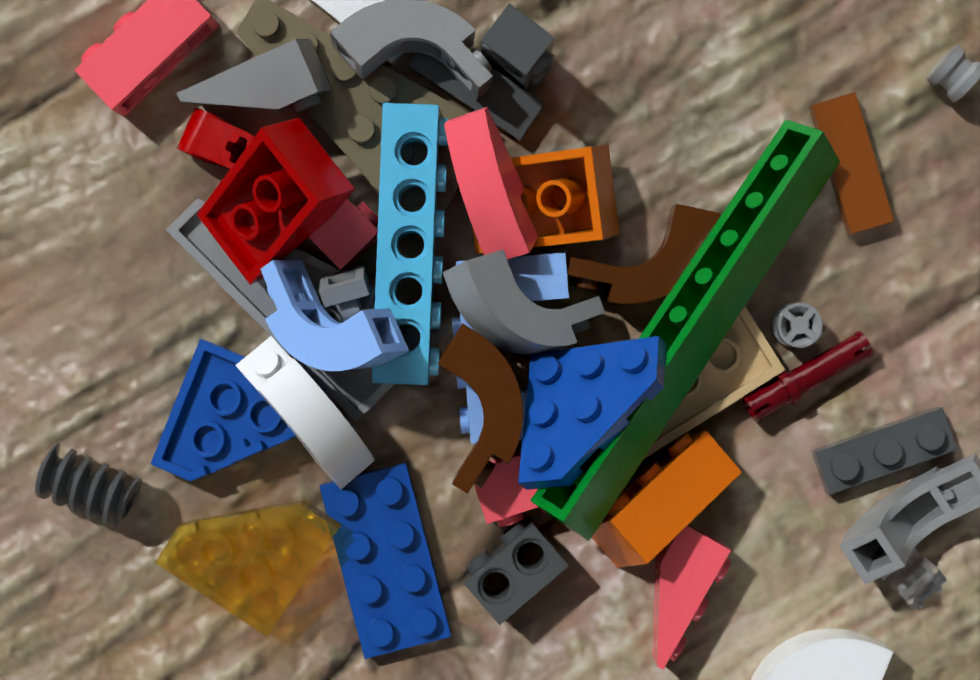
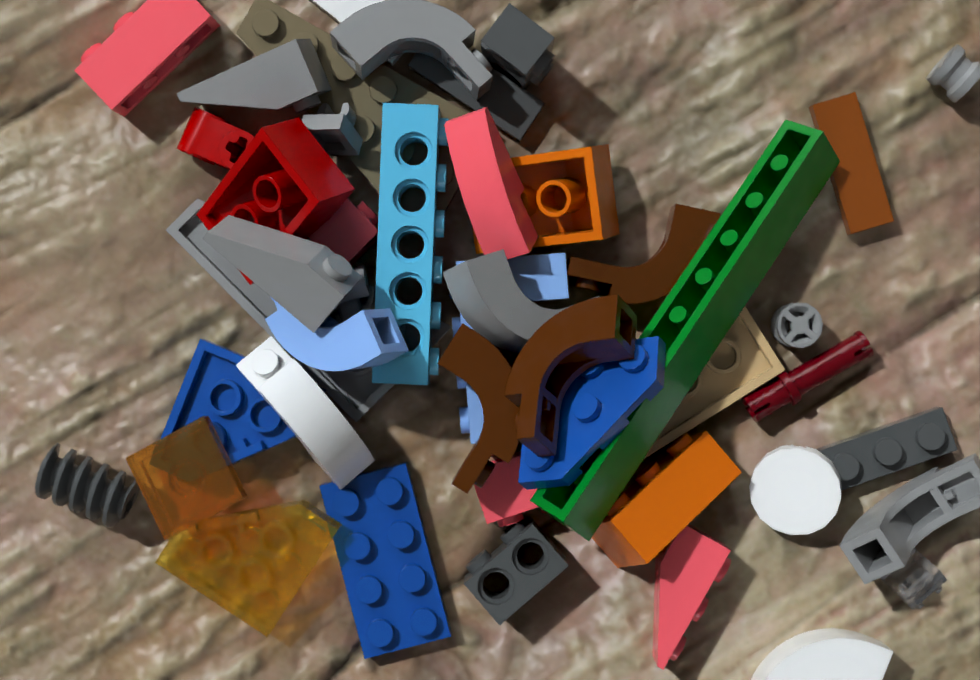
(186, 477): none -> clear orange tile
(290, 269): none -> light grey slope
(335, 131): none -> light grey tile
(556, 355): none -> reddish brown arch
(795, 490): none -> white tile

